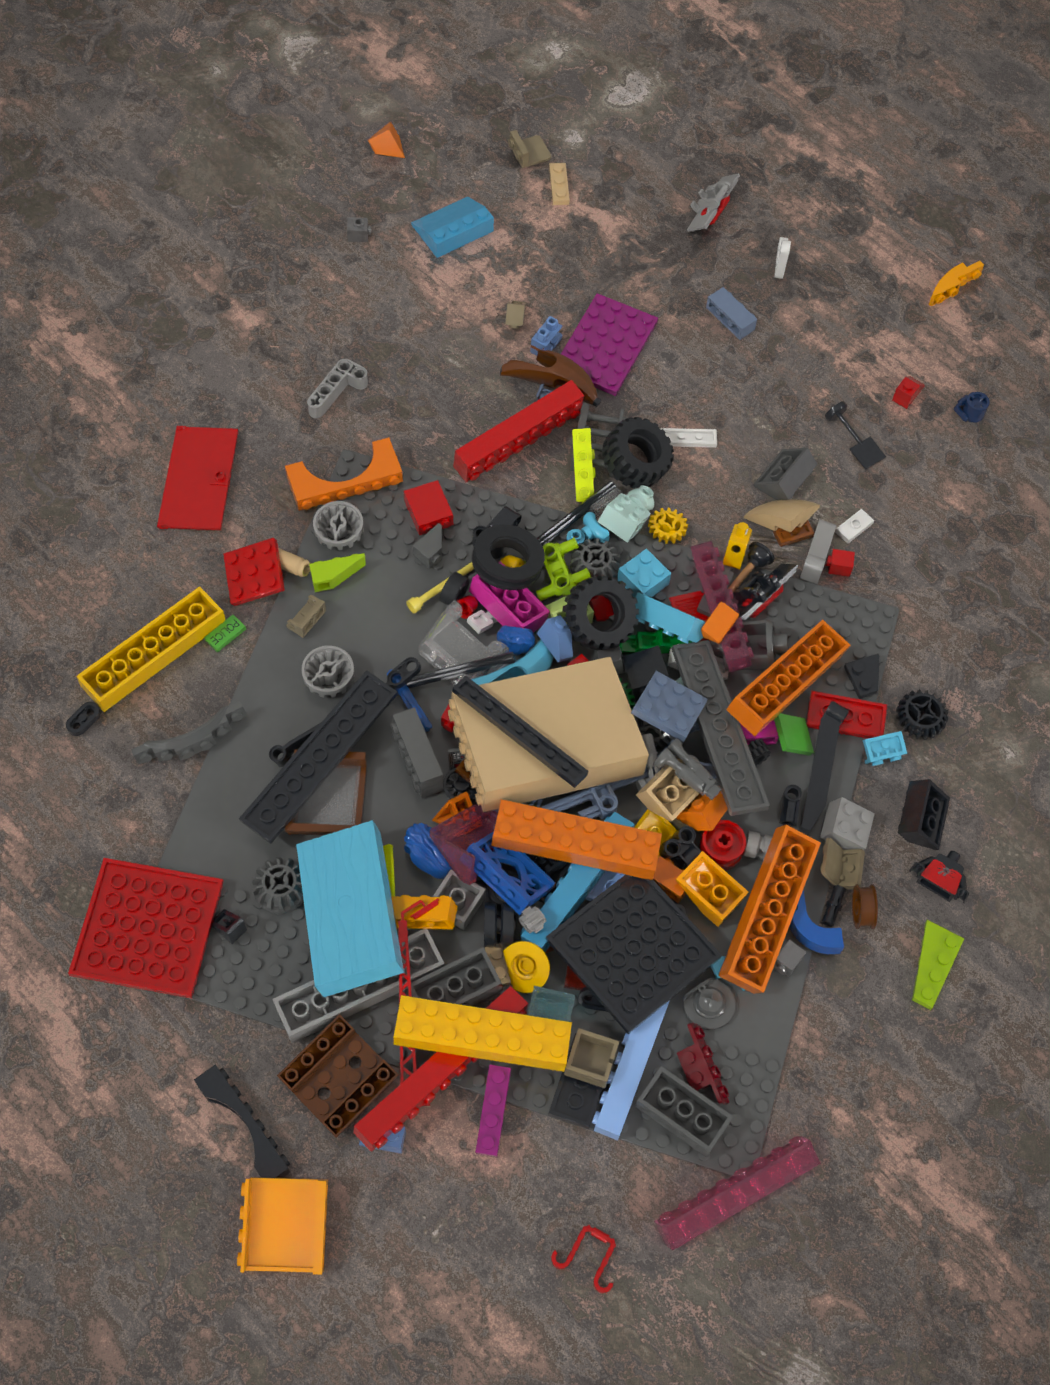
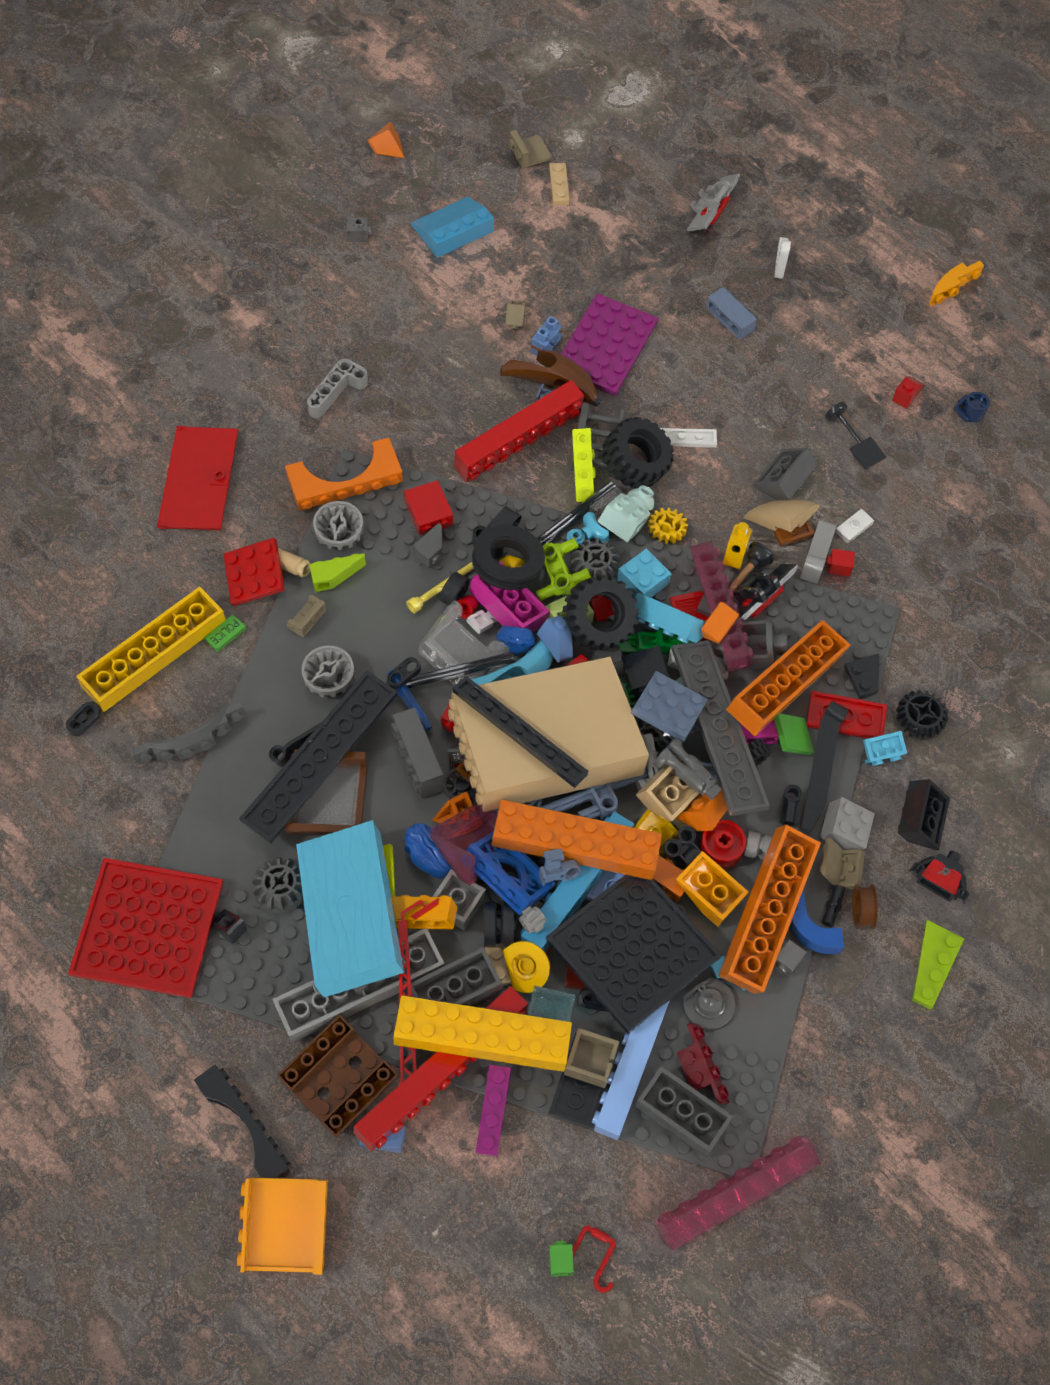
(556, 869): none -> sand blue piece
(561, 1259): none -> bright green brick

